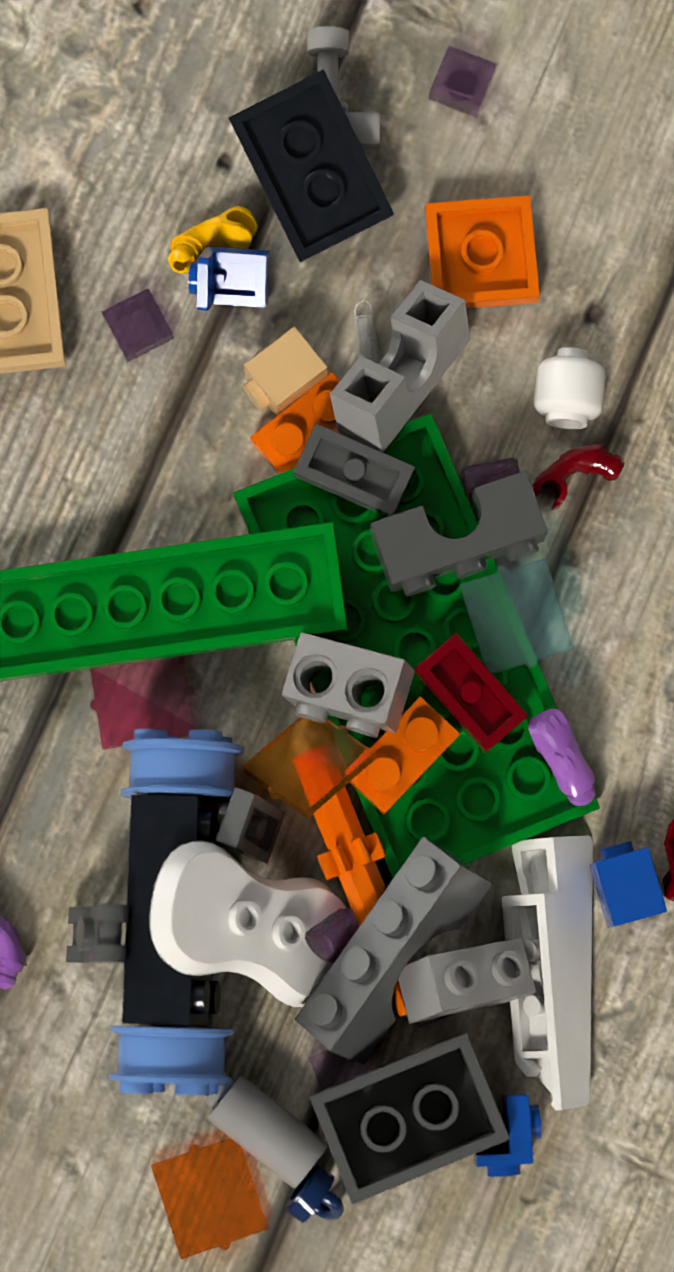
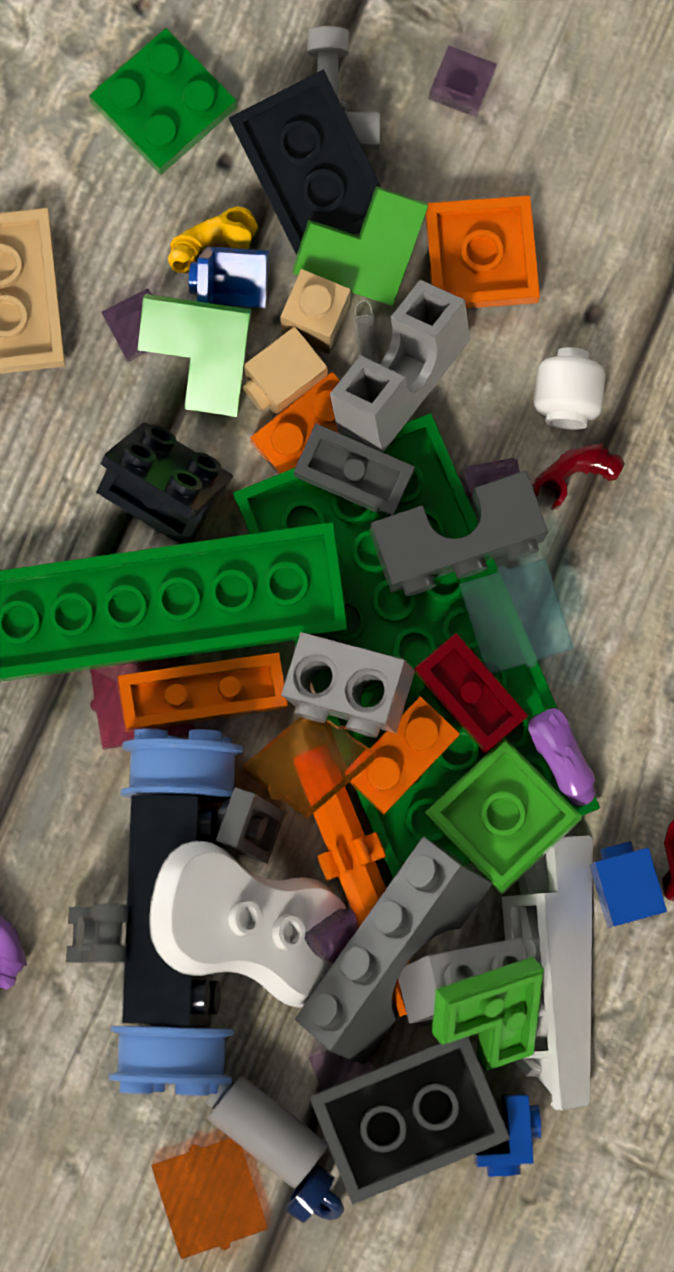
(162, 481): none -> black bracket
(163, 101): none -> green plate
(201, 692): none -> orange plate
(212, 339): none -> tile
(316, 310): none -> tan brick
(376, 258): none -> bright green tile
(496, 1005): none -> bright green tile
(503, 815): none -> bright green tile

